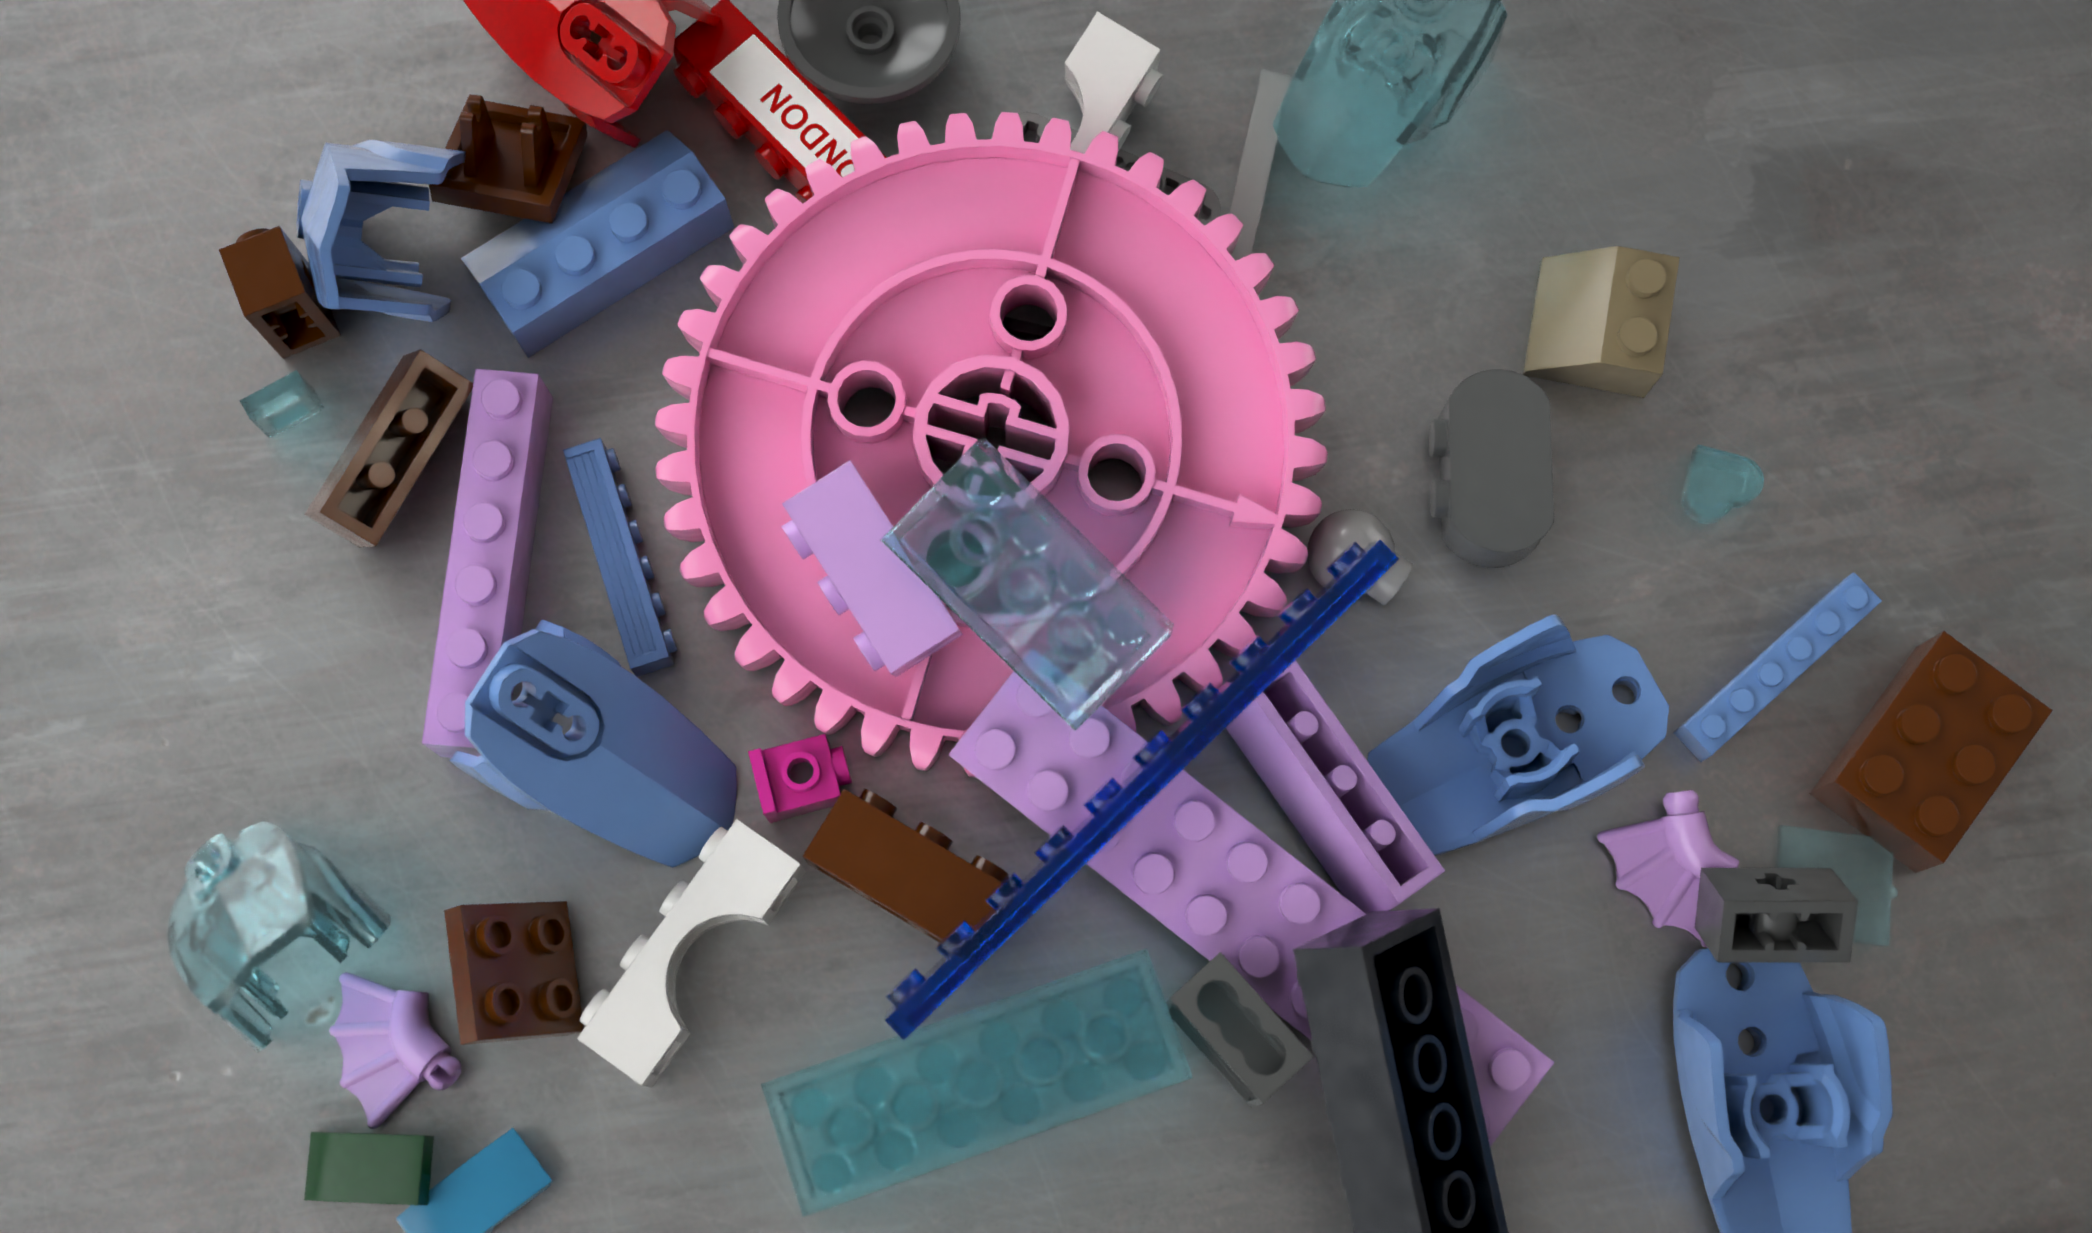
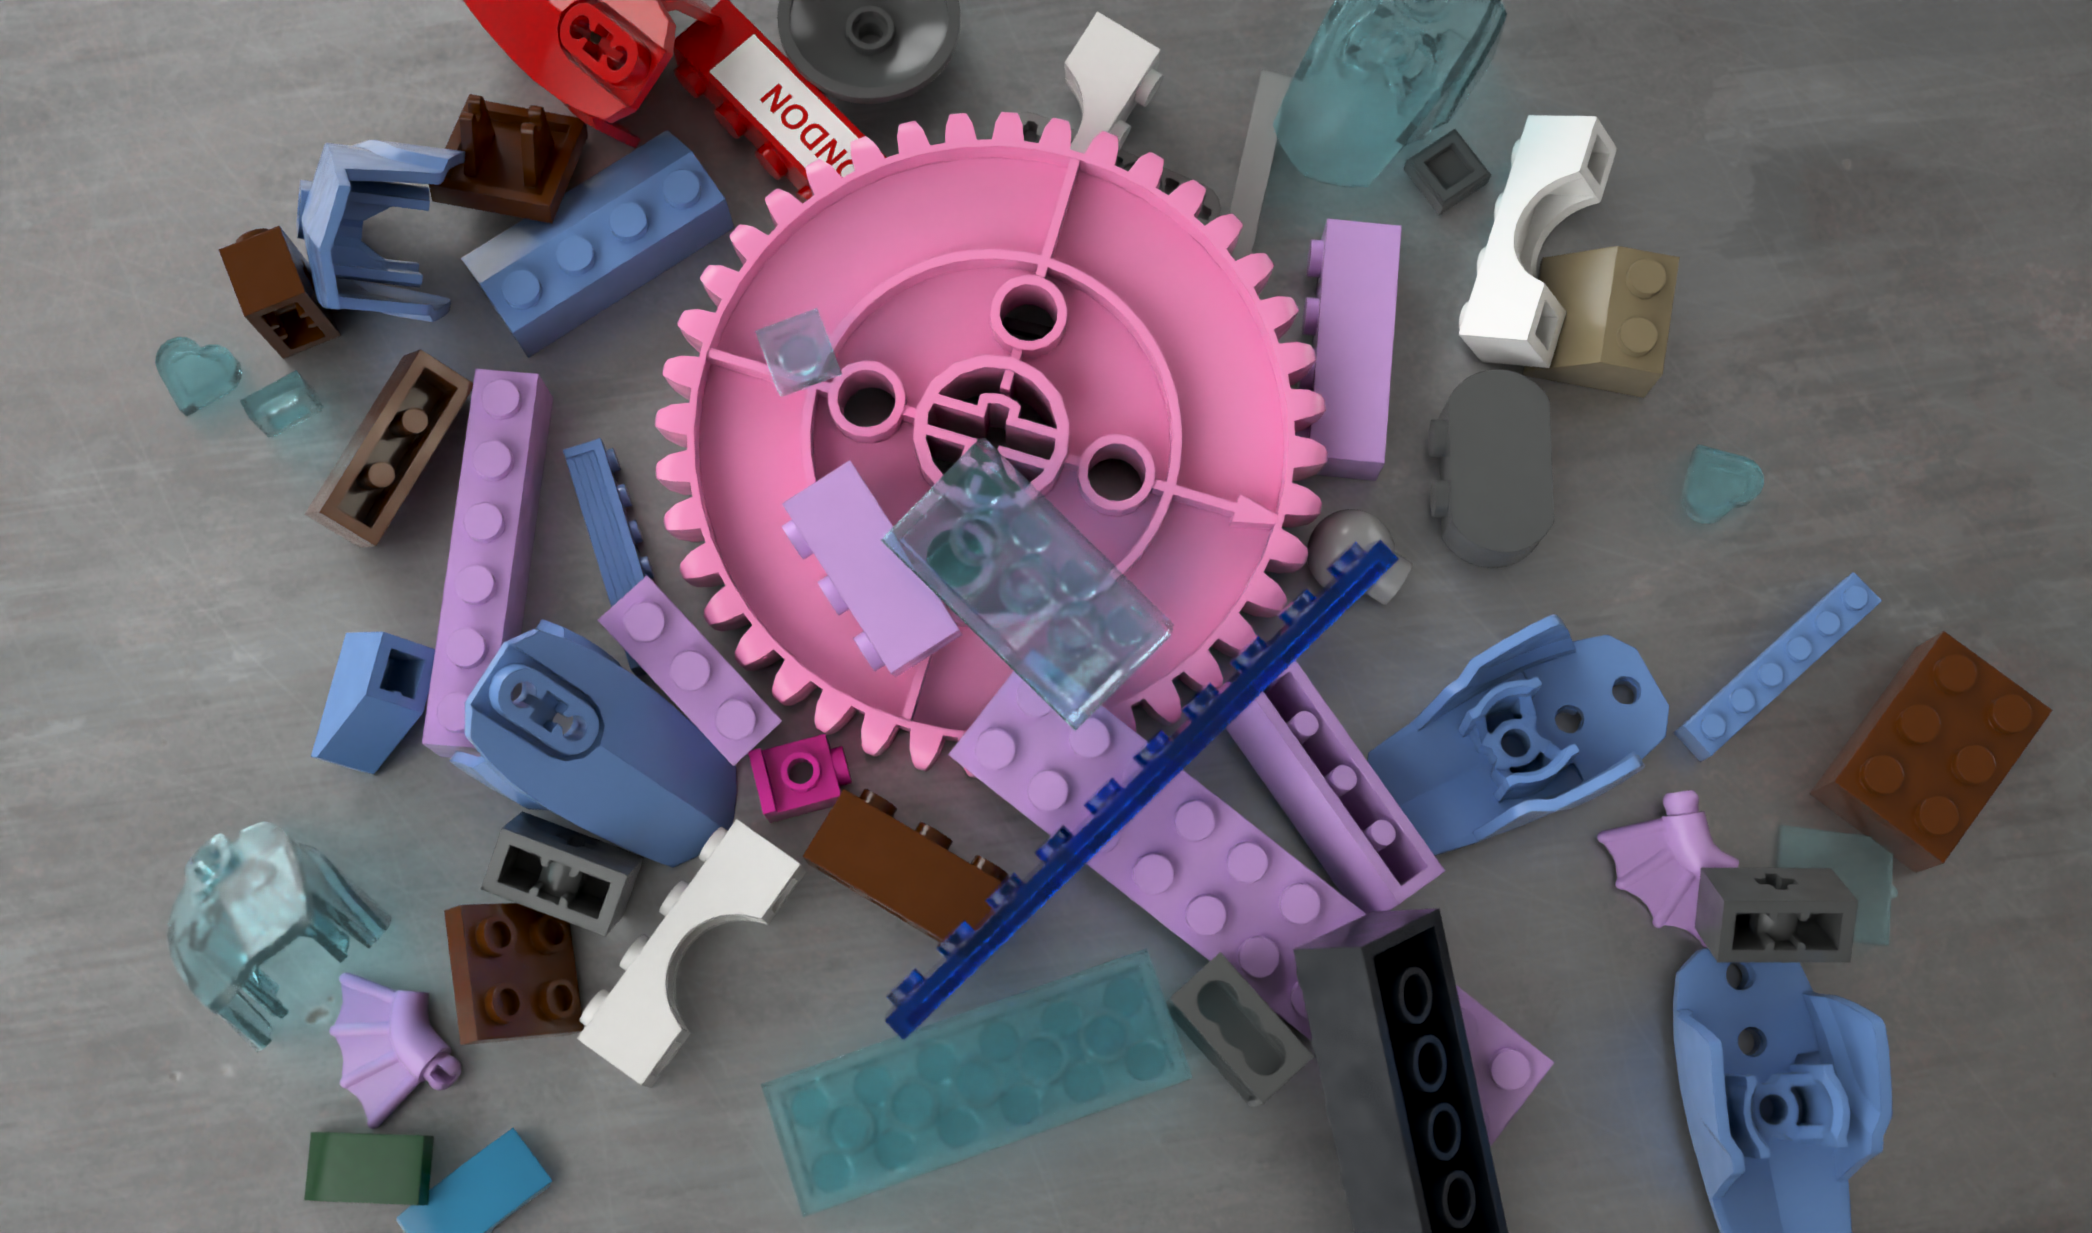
(196, 373): none -> clear light blue tile
(373, 699): none -> medium blue slope
(562, 873): none -> dark grey brick
(690, 670): none -> lavender brick
(798, 352): none -> clear light blue plate
(1352, 342): none -> lavender brick
(1447, 171): none -> dark grey tile
(1554, 172): none -> white arch

